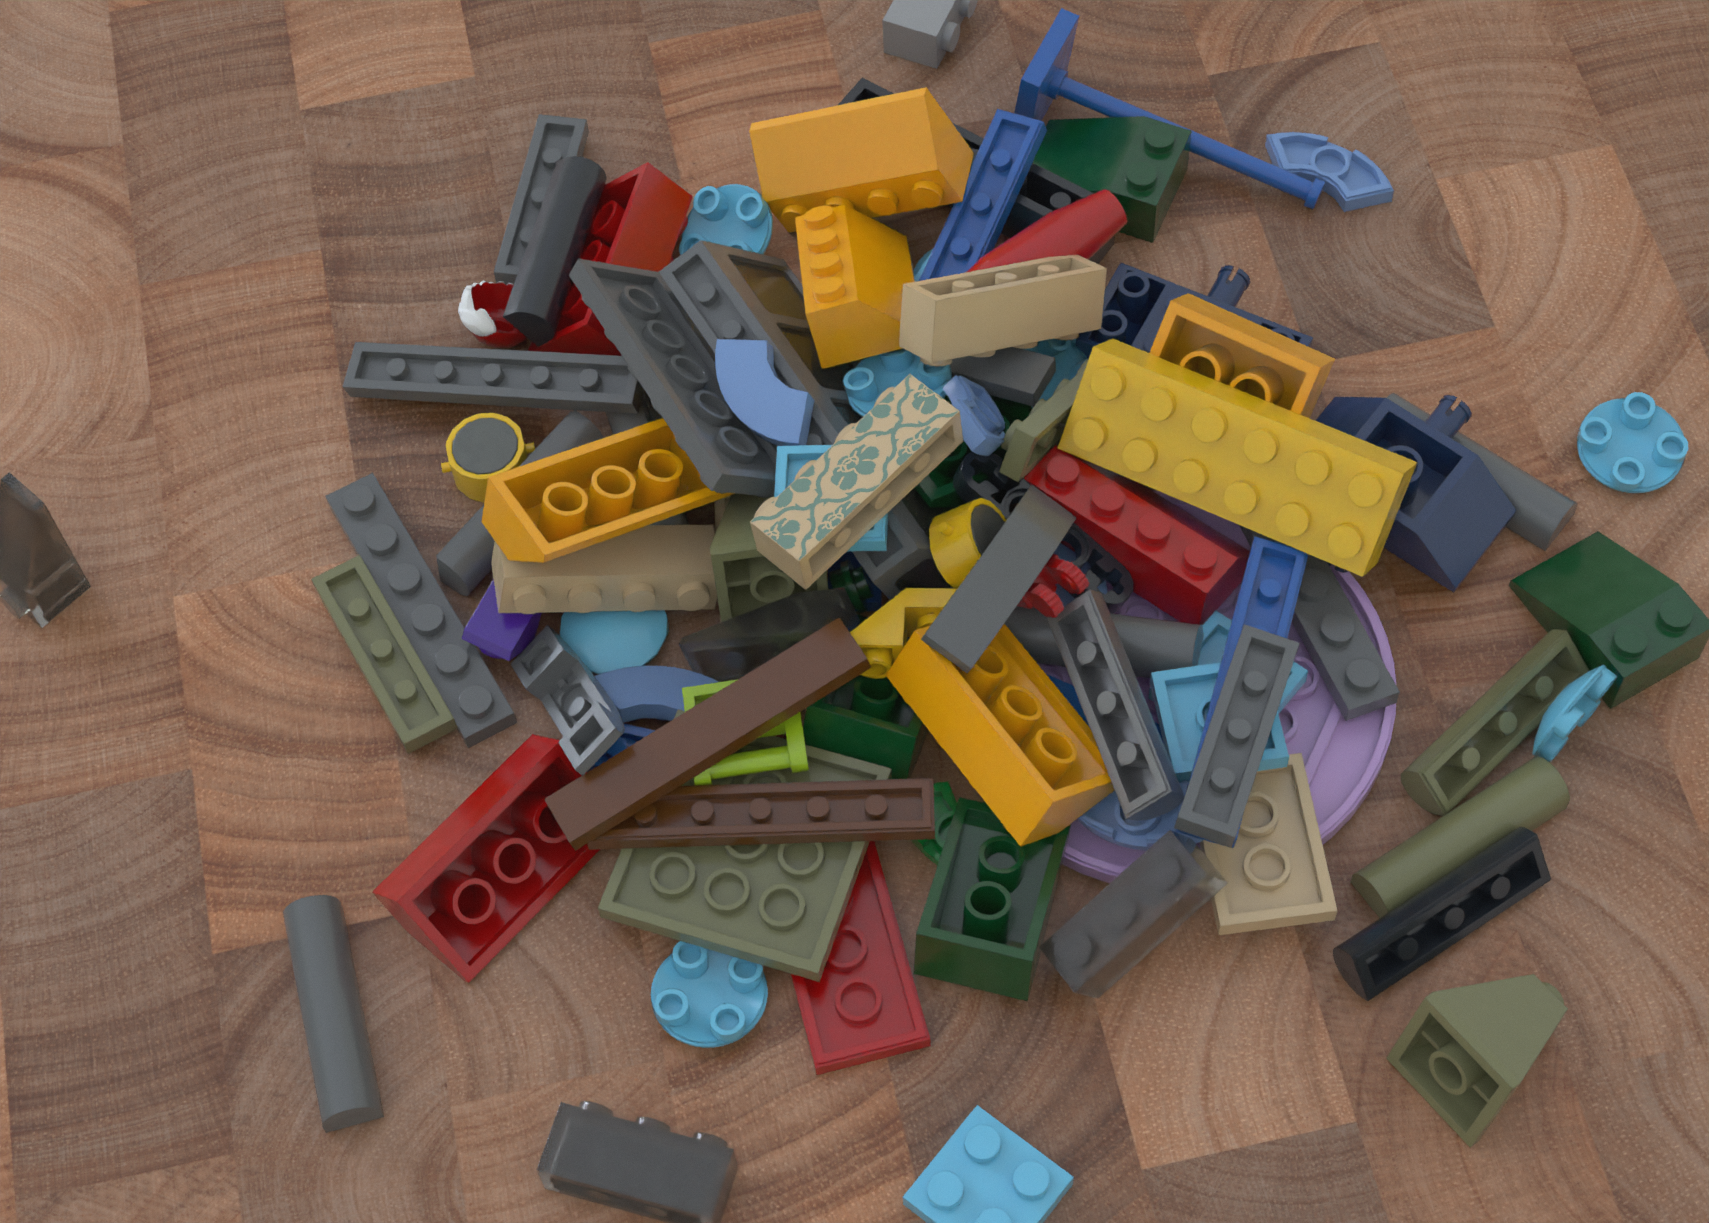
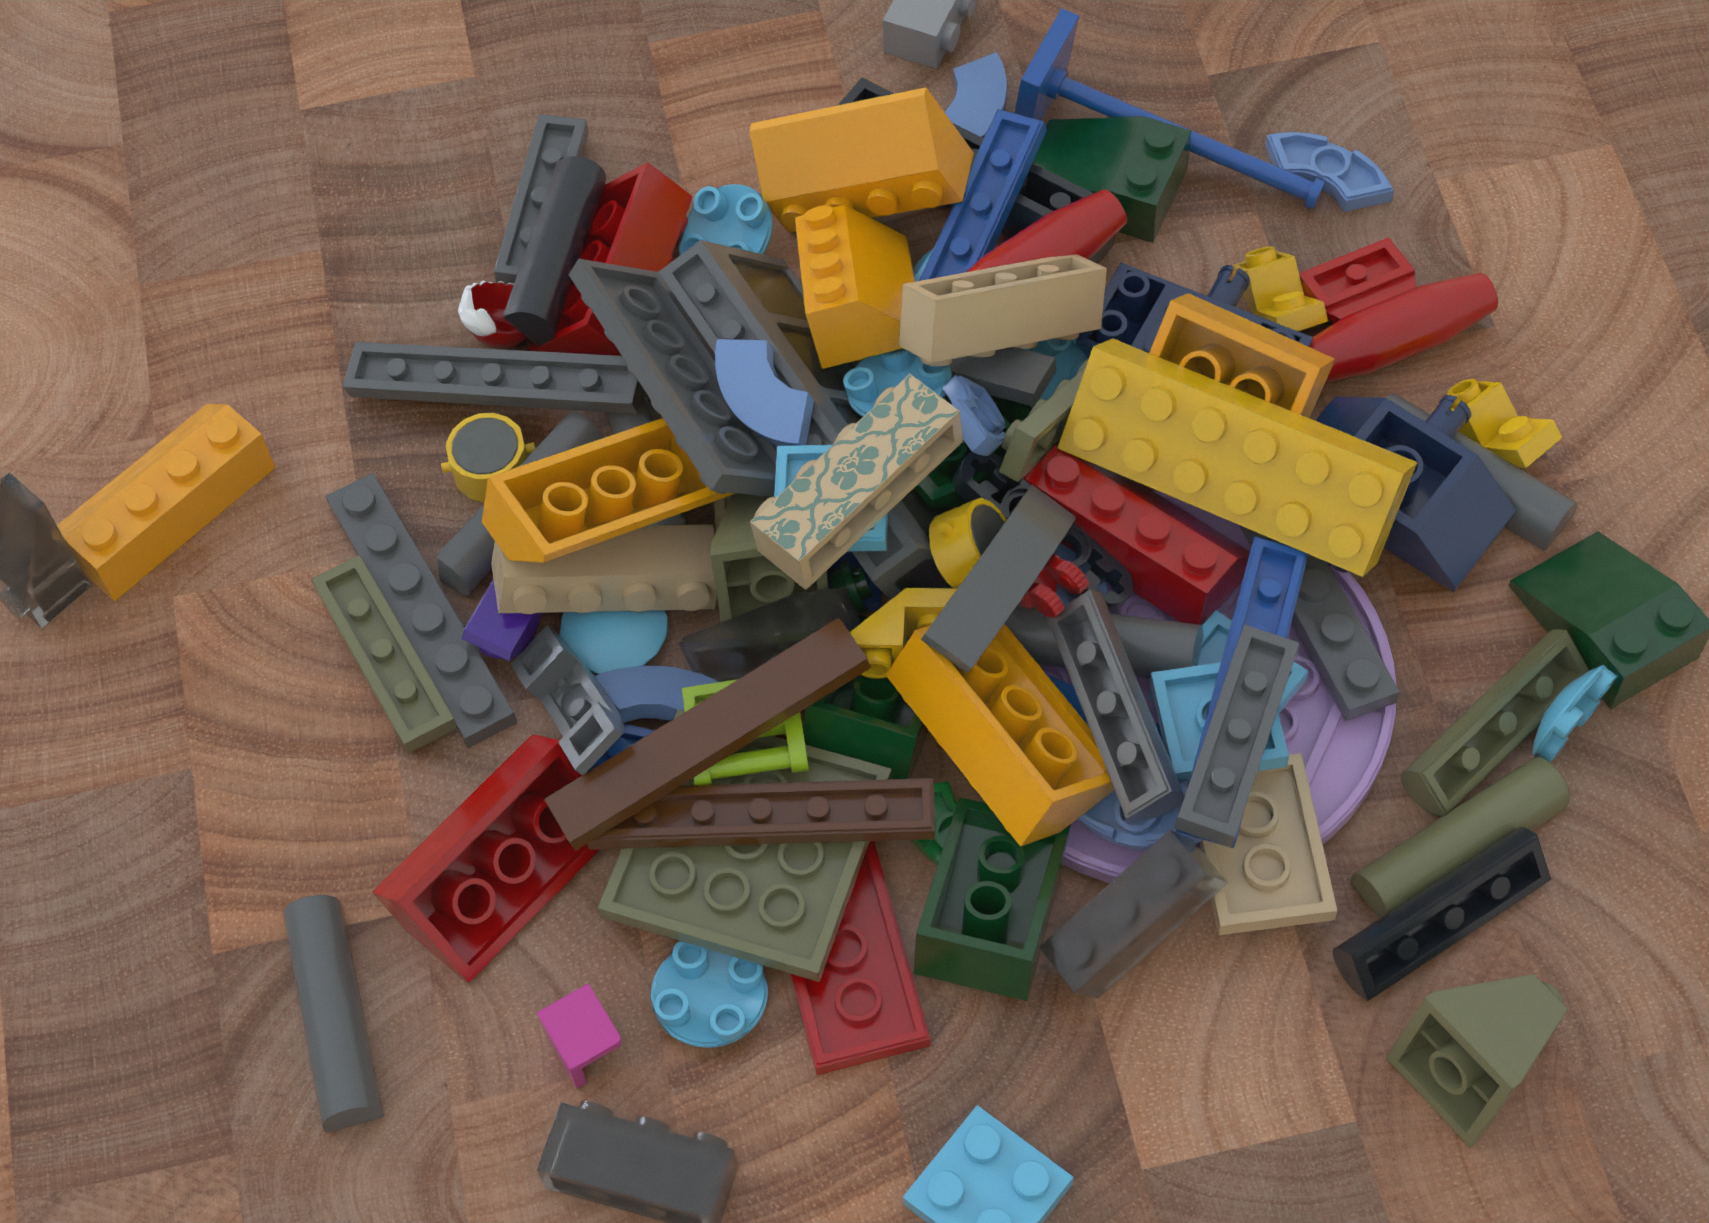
(166, 497): none -> light orange slope
(579, 1031): none -> dark pink panel
(979, 94): none -> medium blue tile
(1278, 291): none -> yellow slope
(1382, 312): none -> red plate
(1499, 427): none -> yellow slope
(1631, 444): medium azure dish -> none

